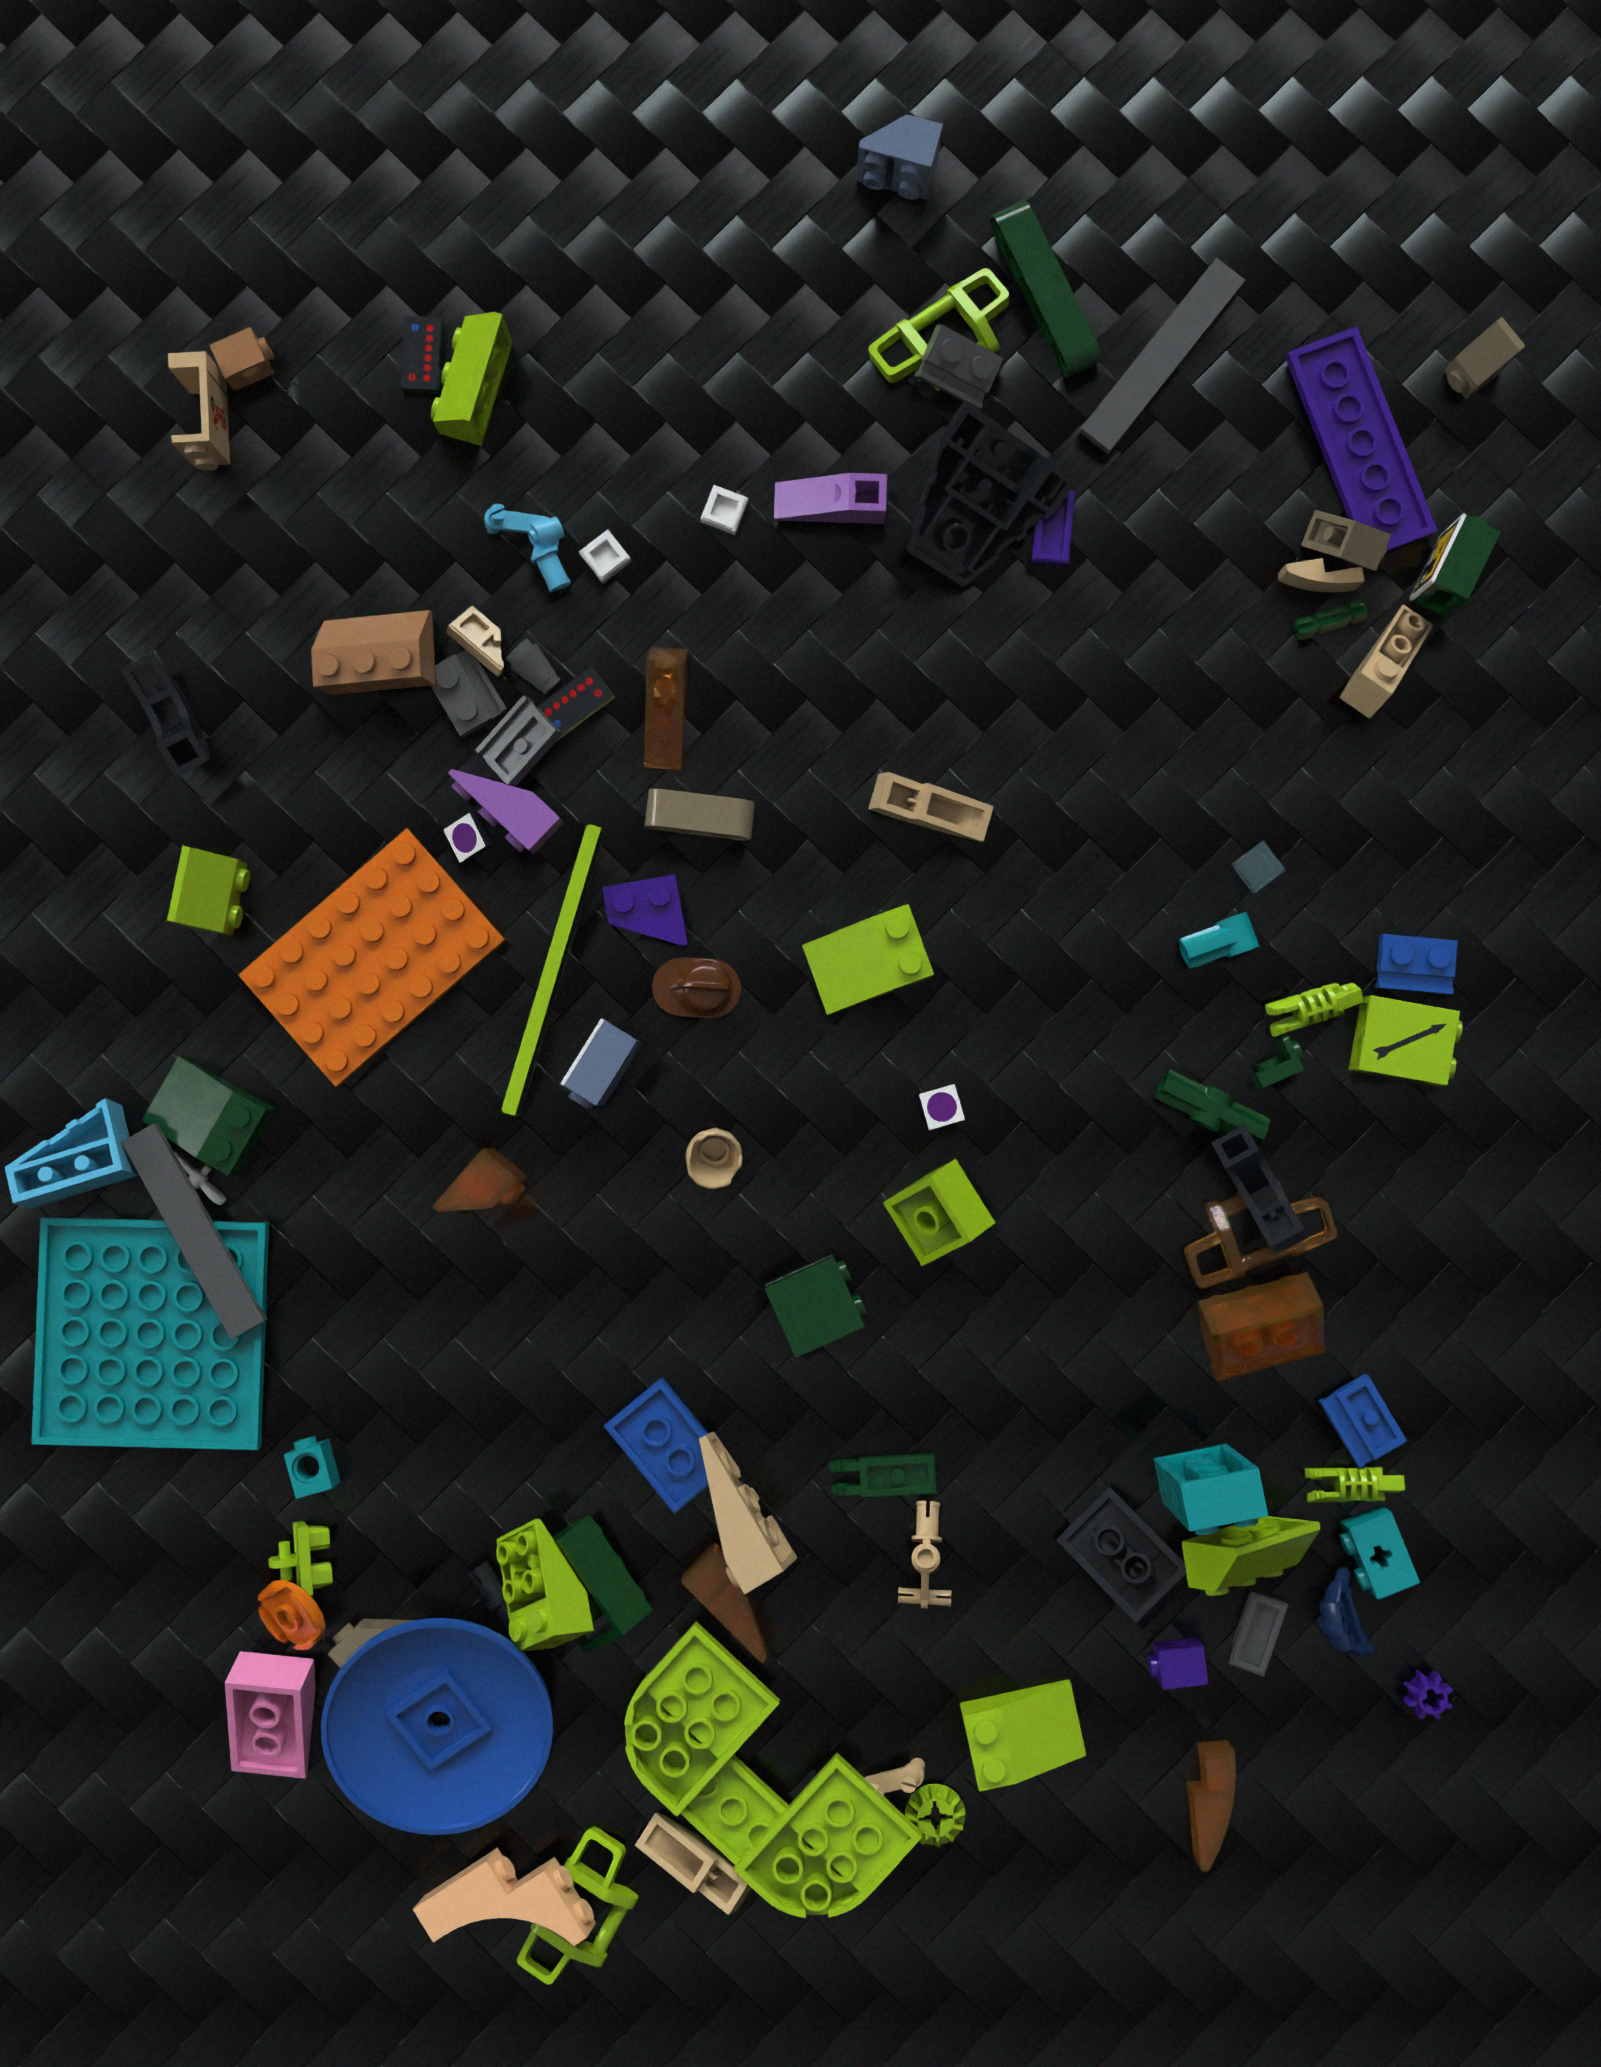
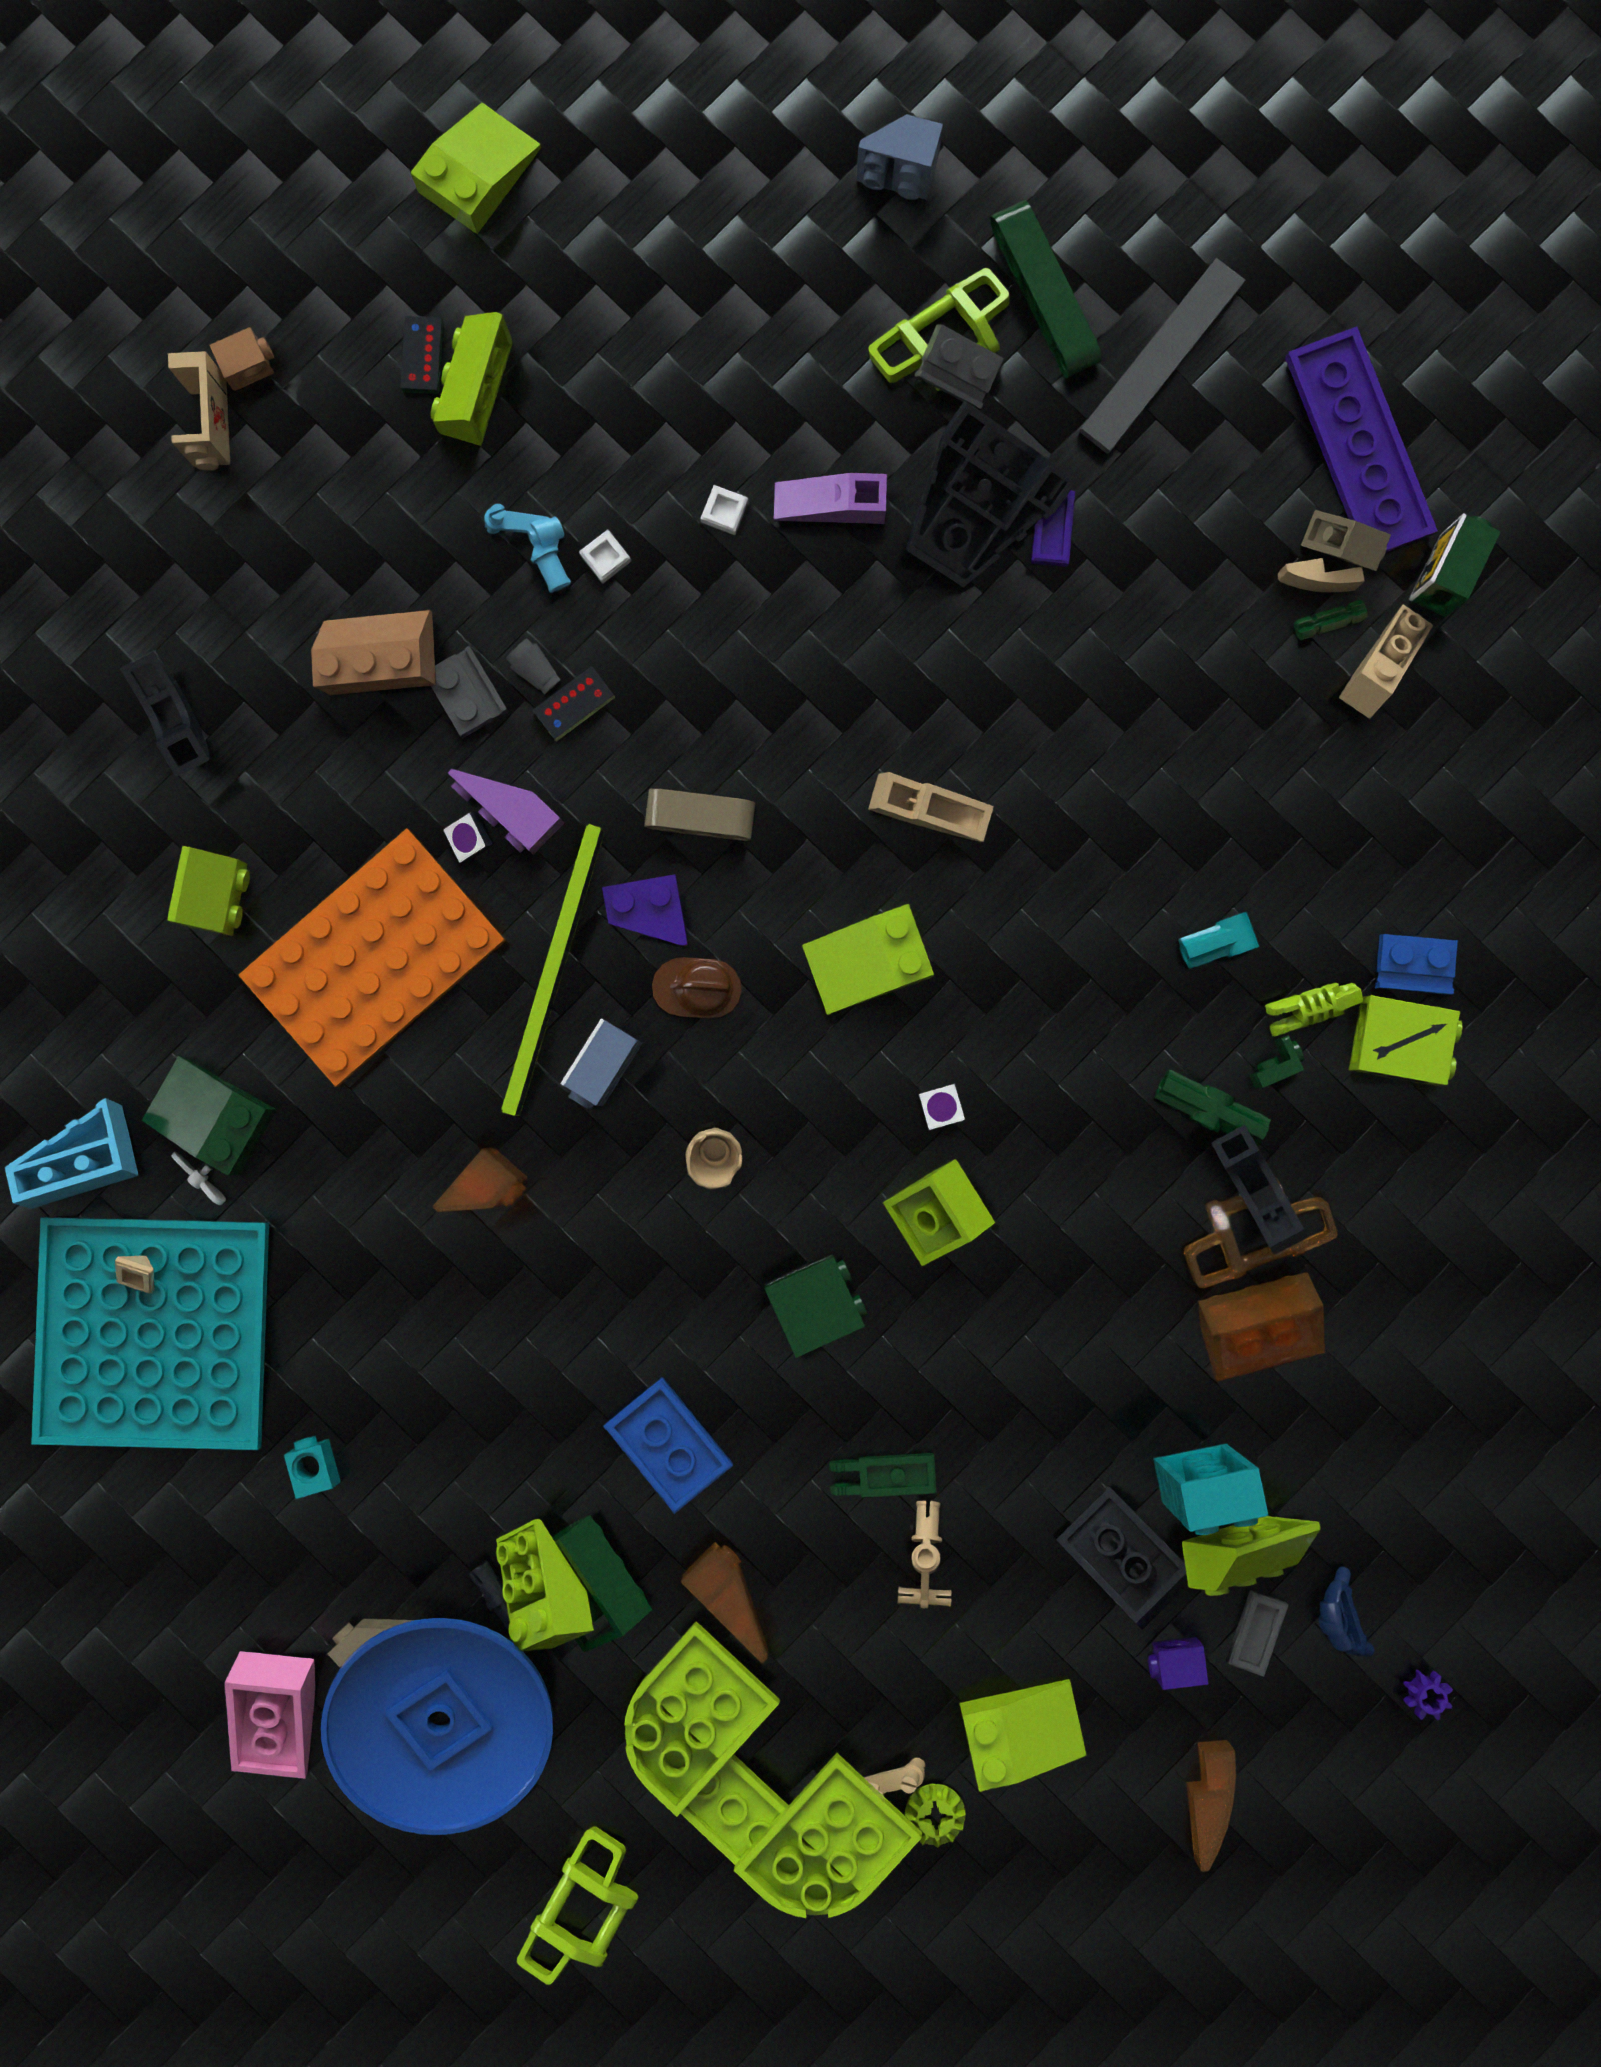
(135, 1272): none -> tan slope
(194, 1231): dark grey tile -> none
(291, 1614): orange tile -> none
(306, 1539): lime hips -> none
(474, 166): none -> lime slope
(479, 638): tan tile -> none
(492, 1891): light nougat arch -> none
(518, 741): dark grey plate -> none
(665, 707): clear orange slope -> none
(693, 1862): tan slope -> none
(750, 1542): tan wedge -> none
(1258, 867): clear light blue tile -> none
(1354, 1484): lime hinge -> none
(1362, 1420): blue plate -> none
(1393, 1568): teal brick -> none
(1484, 358): dark tan slope -> none

